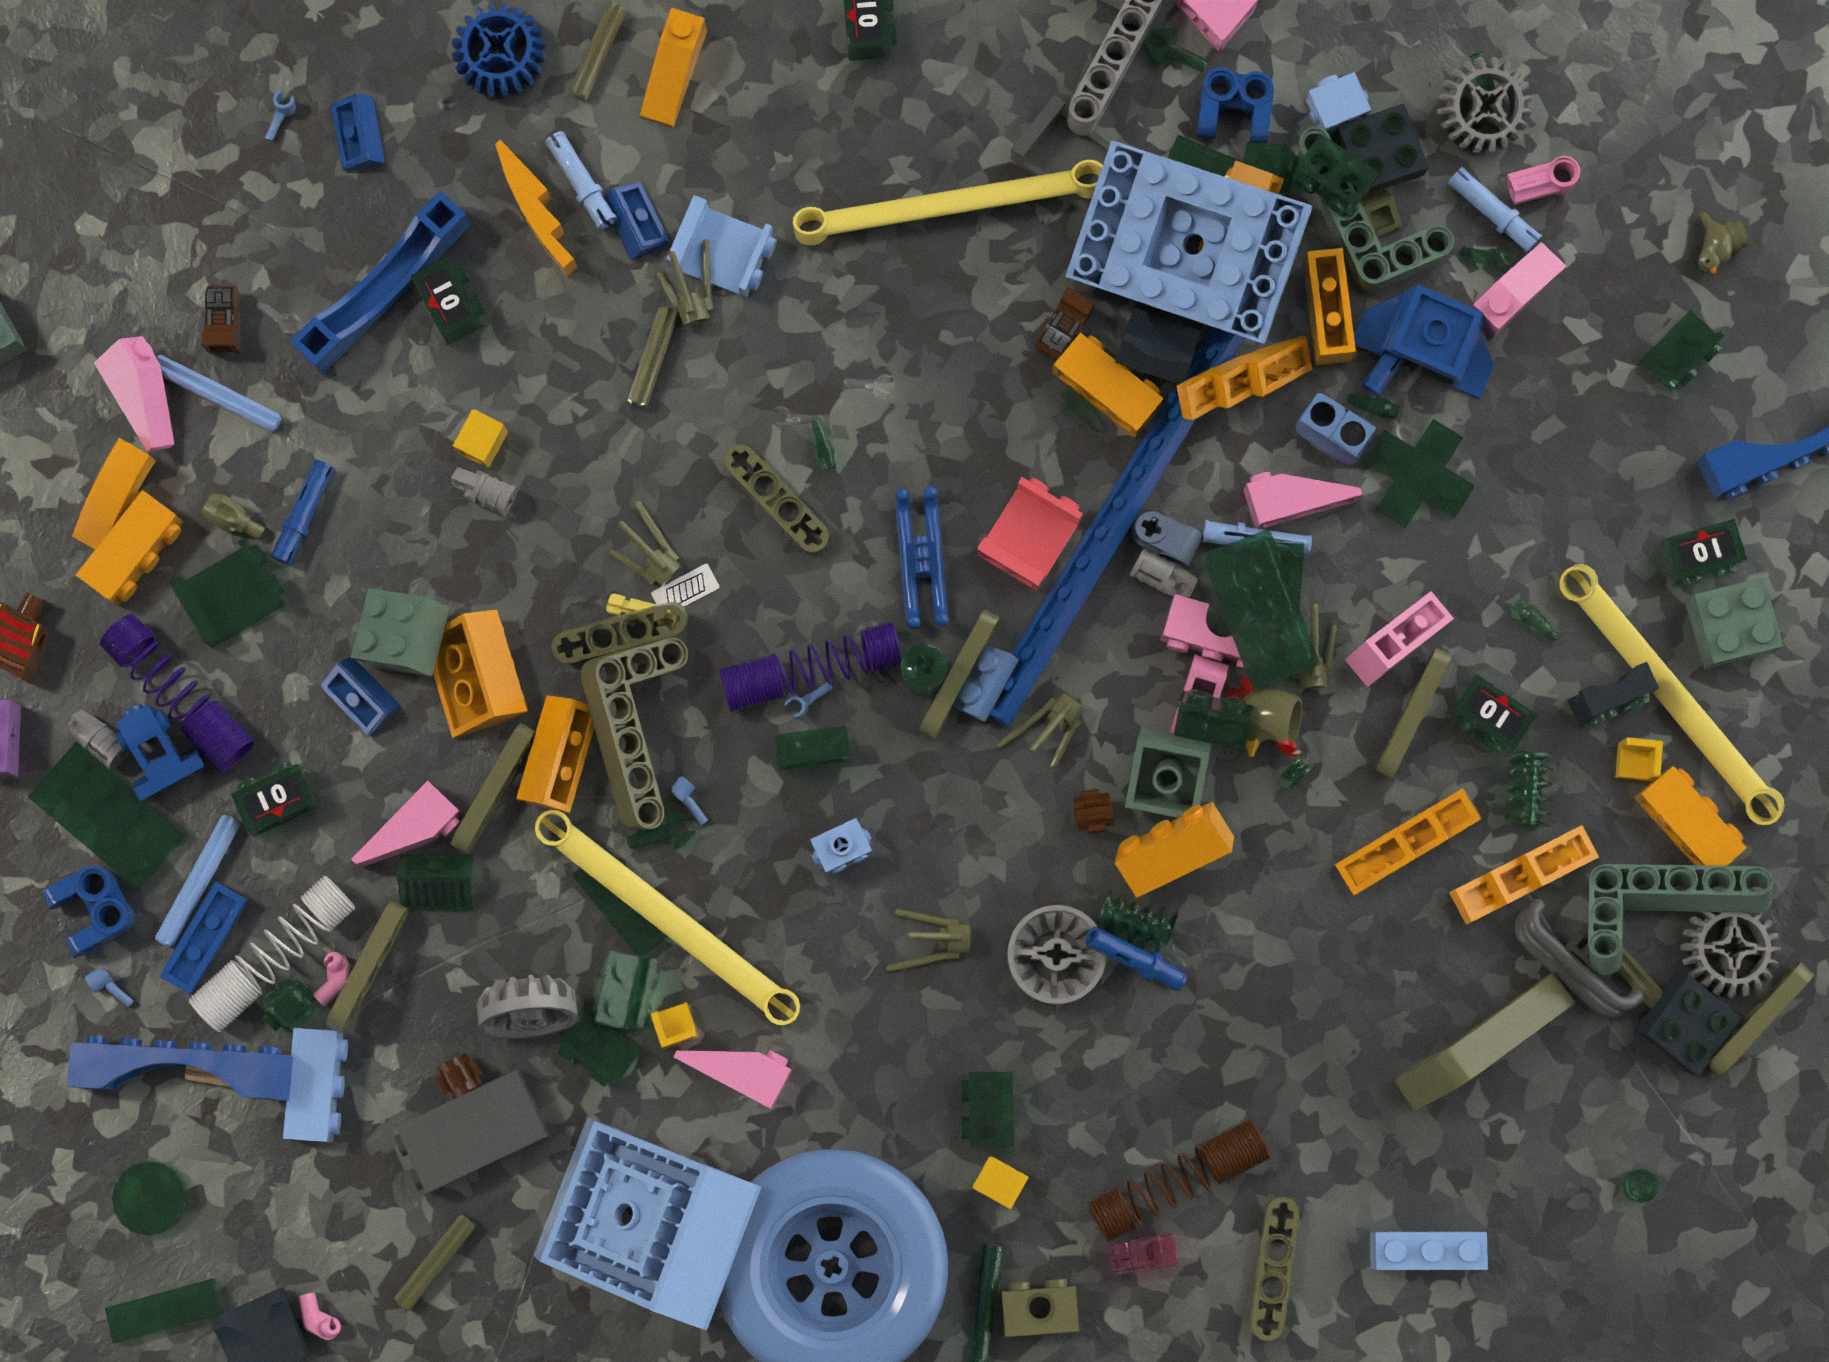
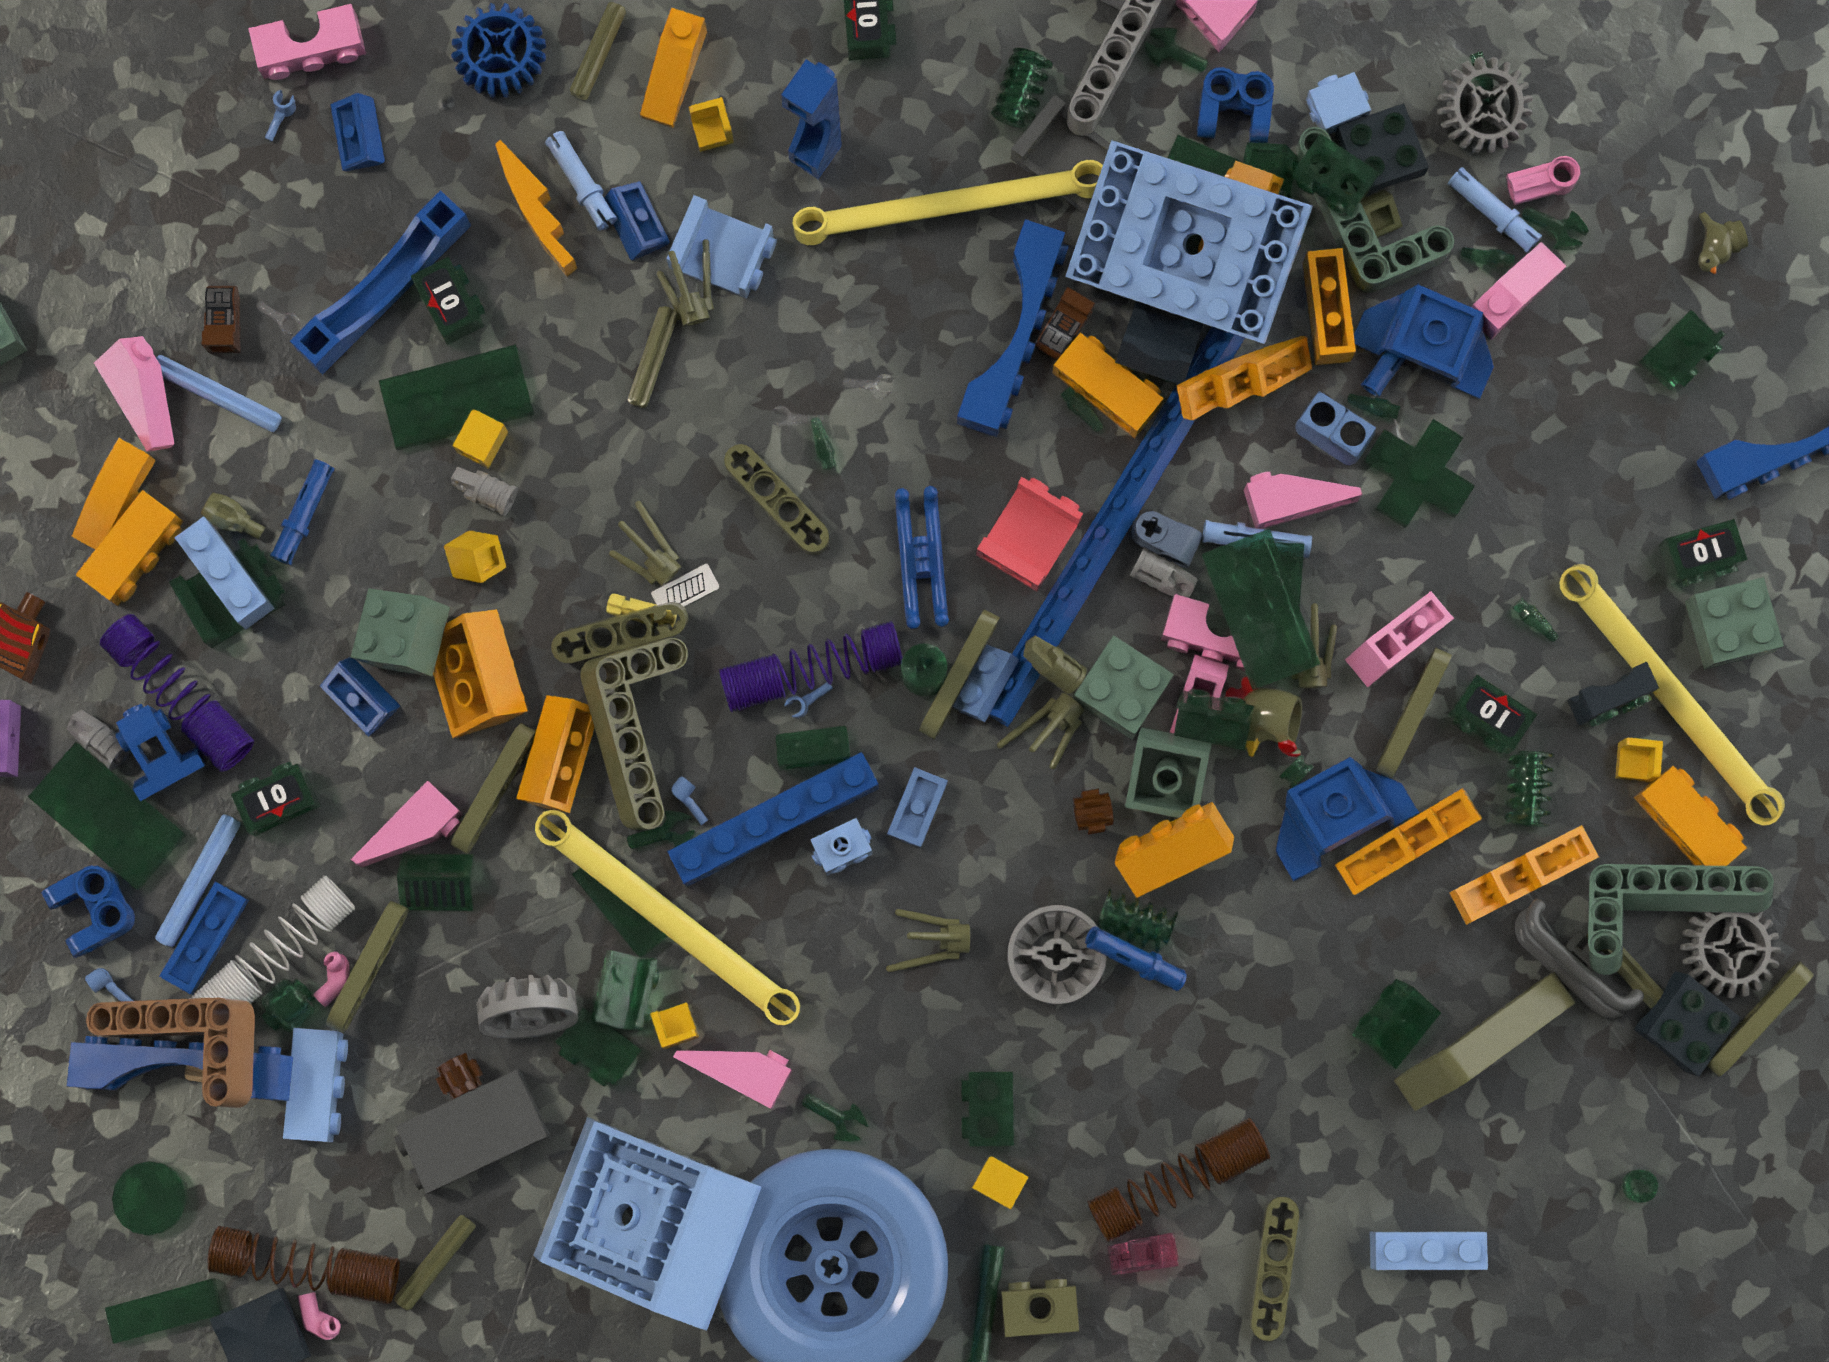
(223, 1022): none -> medium nougat beam
(224, 573): none -> light blue brick
(336, 40): none -> bright pink arch
(353, 1274): none -> reddish brown piece
(439, 398): none -> clear green plate
(475, 556): none -> yellow panel
(711, 124): none -> yellow panel
(773, 818): none -> blue arch
(814, 99): none -> blue arch
(835, 1116): none -> clear green bar
(917, 807): none -> medium blue plate
(988, 396): none -> blue arch
(1020, 86): none -> clear green piece
(1054, 664): none -> olive hinge
(1123, 687): none -> sand green brick
(1335, 810): none -> blue piece
(1396, 1022): none -> clear green bracket
(1558, 227): none -> clear green bar

